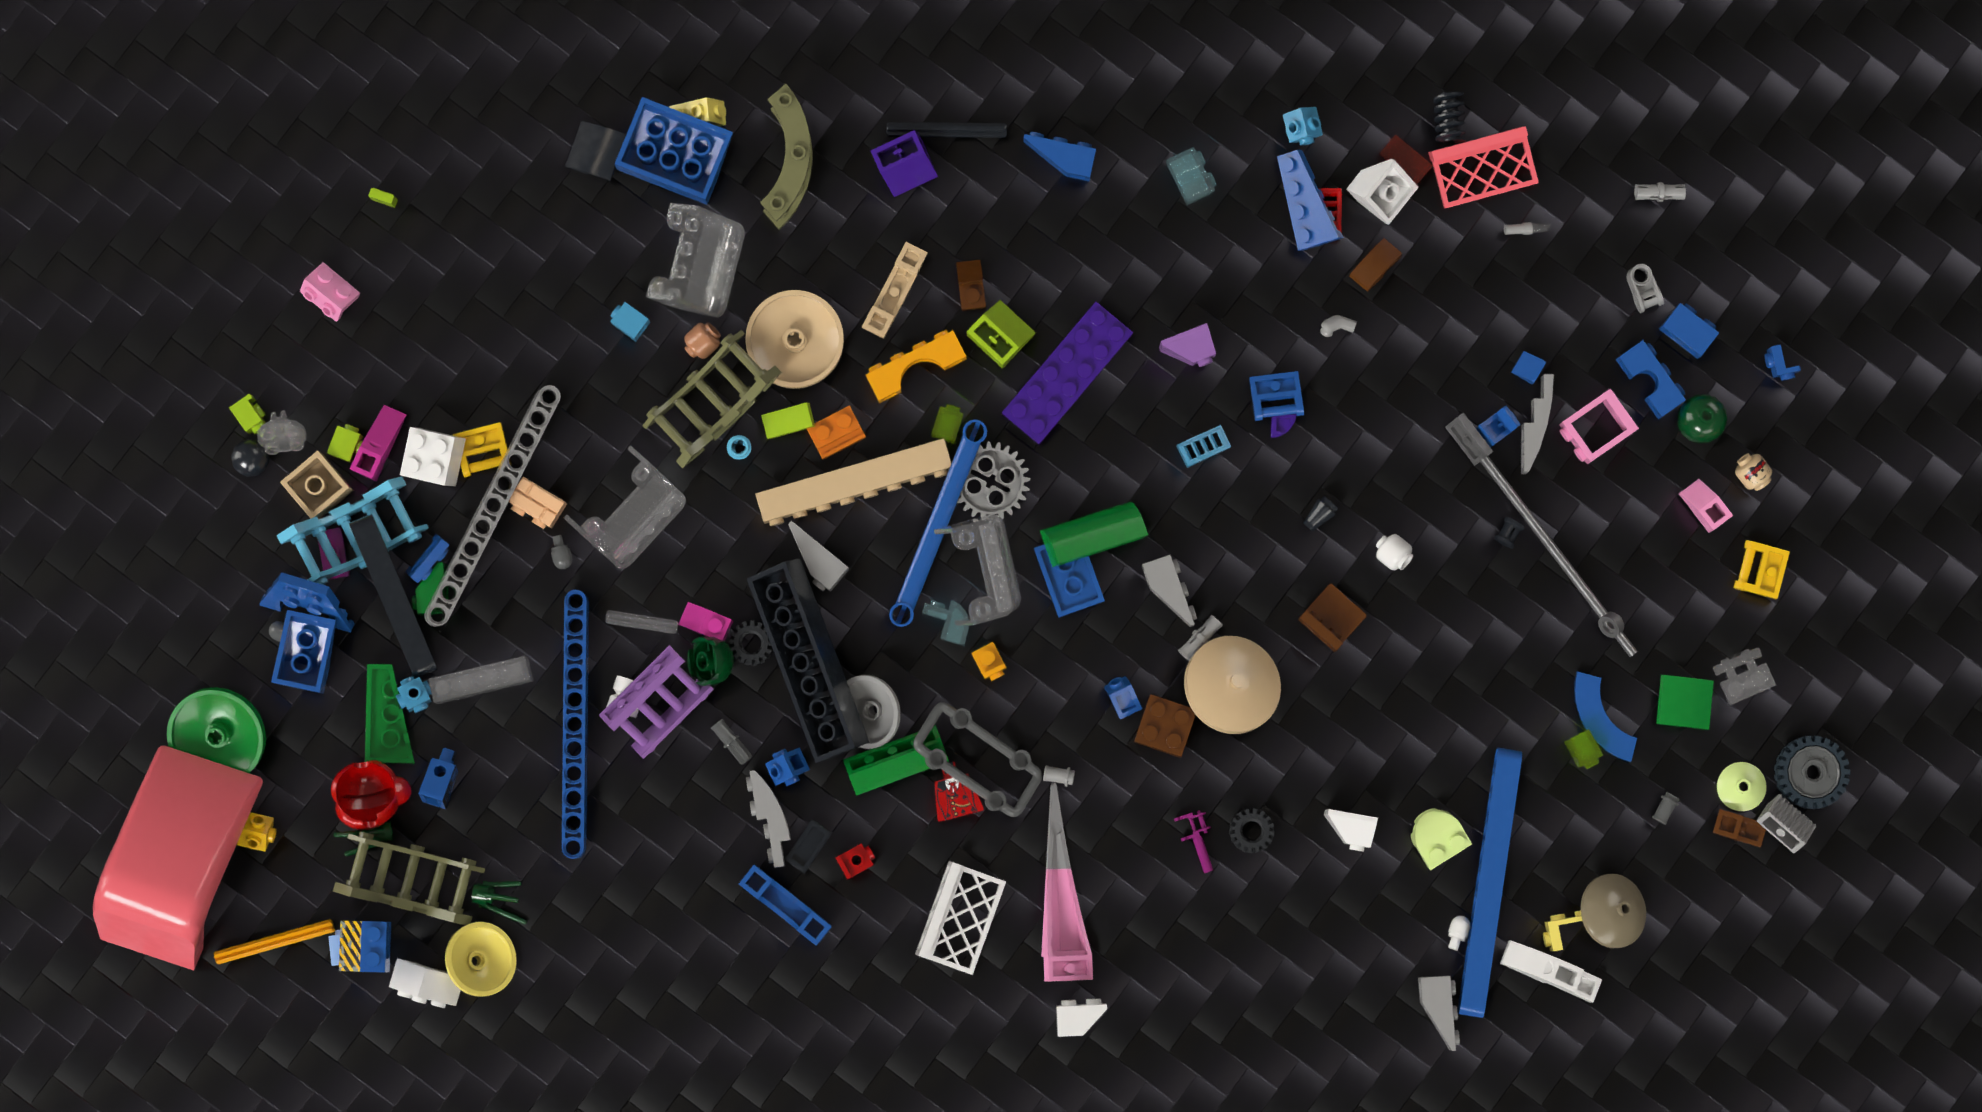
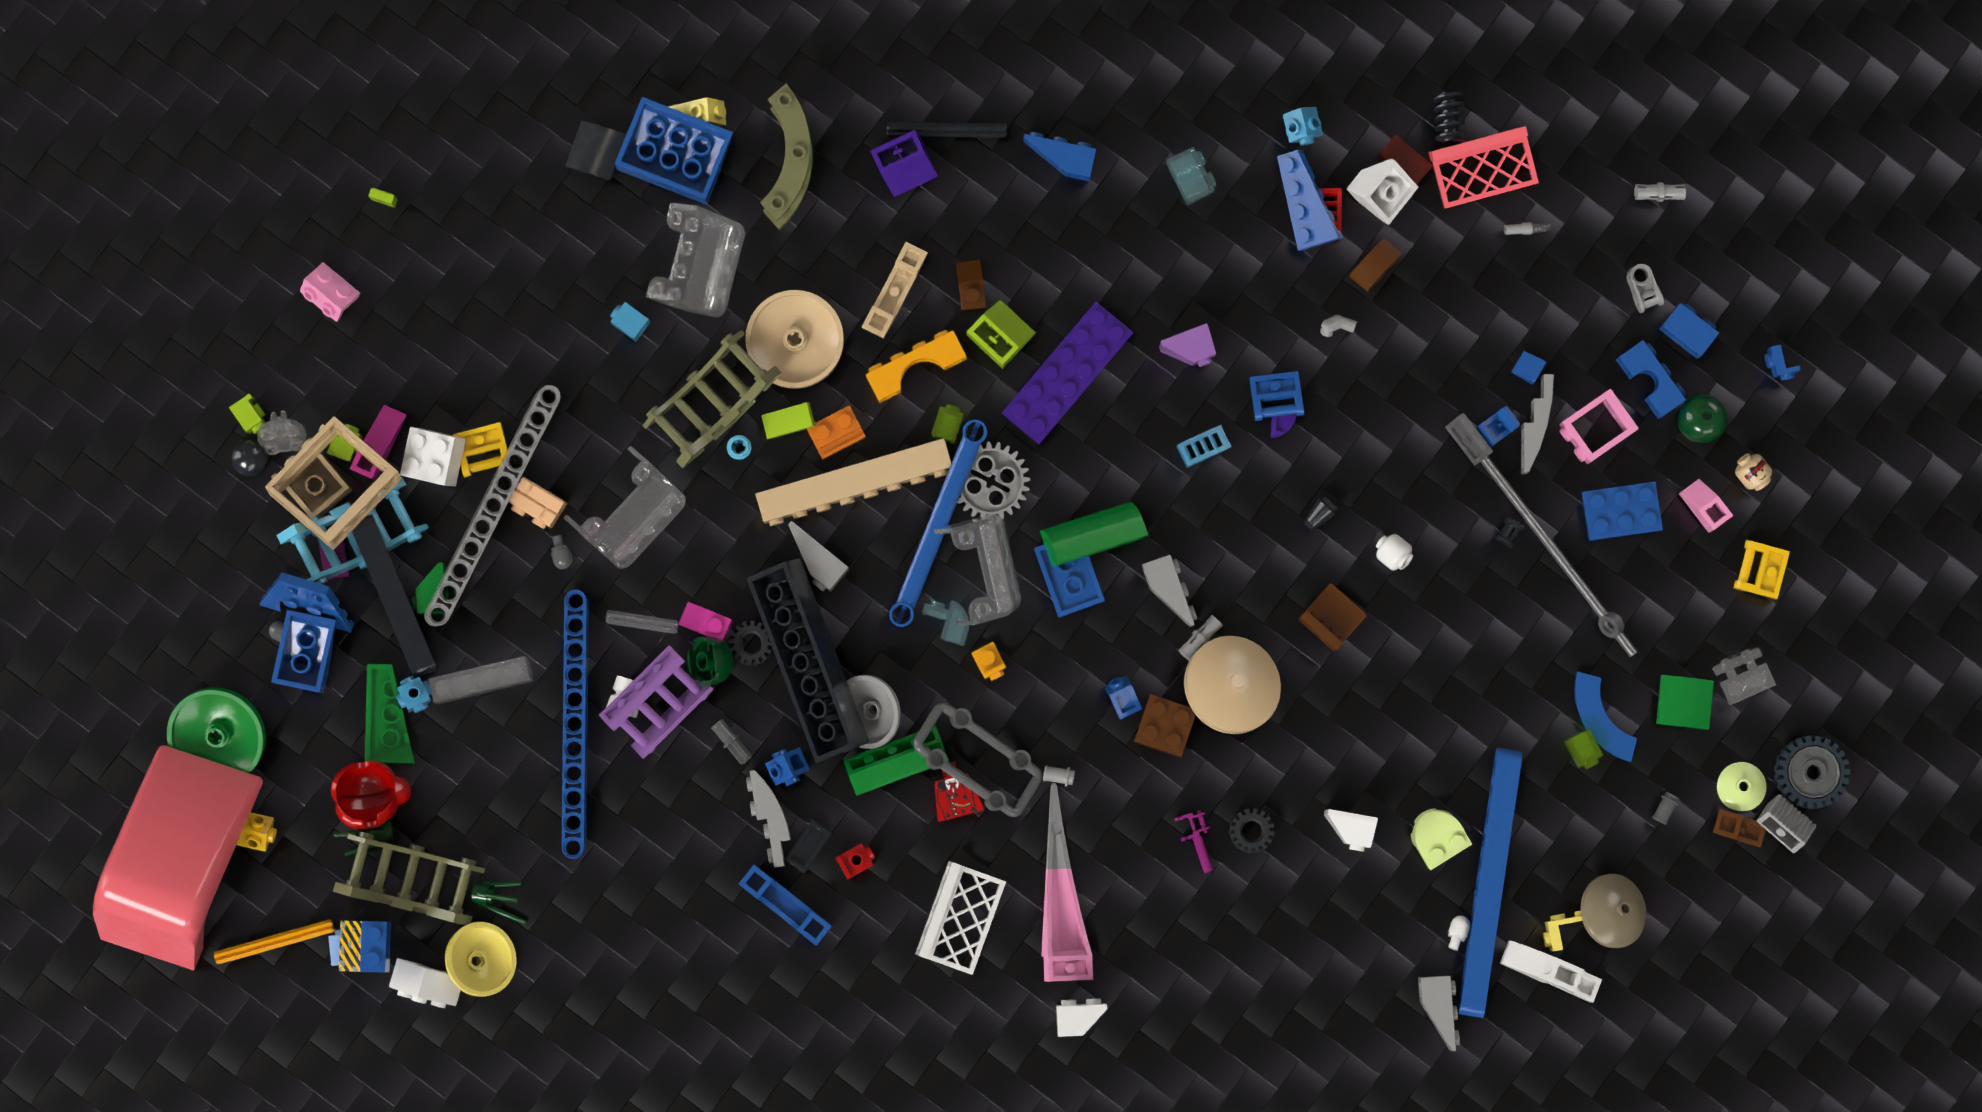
(365, 503): none -> tan window
(422, 567): blue plate -> none
(437, 789): blue torso -> none
(702, 340): nougat head -> none
(1622, 511): none -> blue plate

